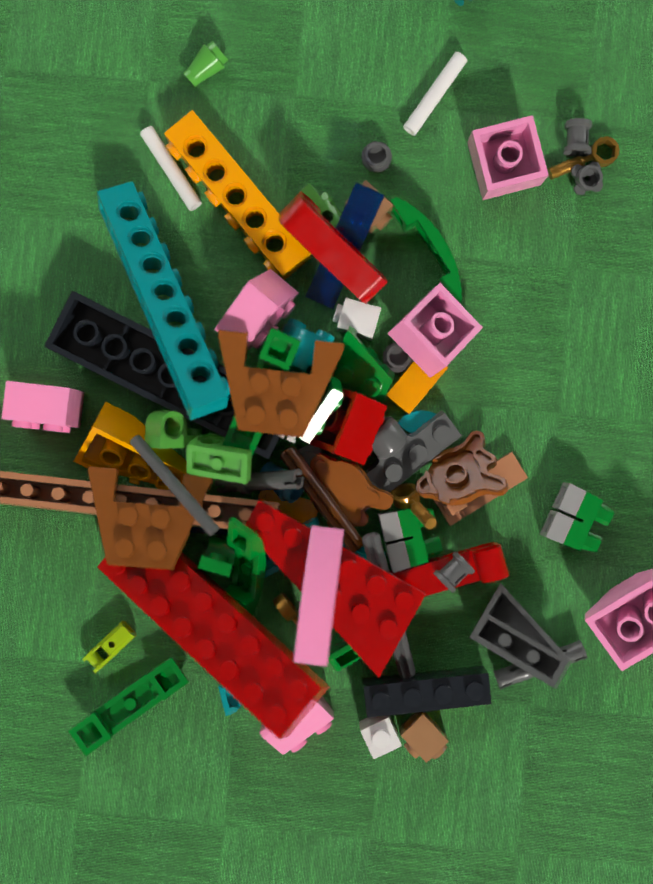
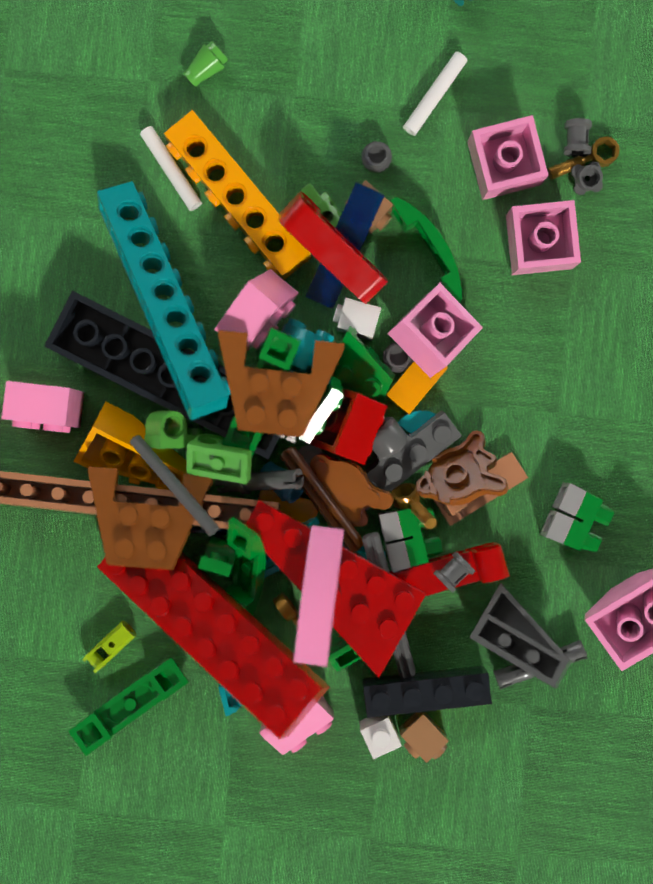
(543, 237): none -> bright pink brick

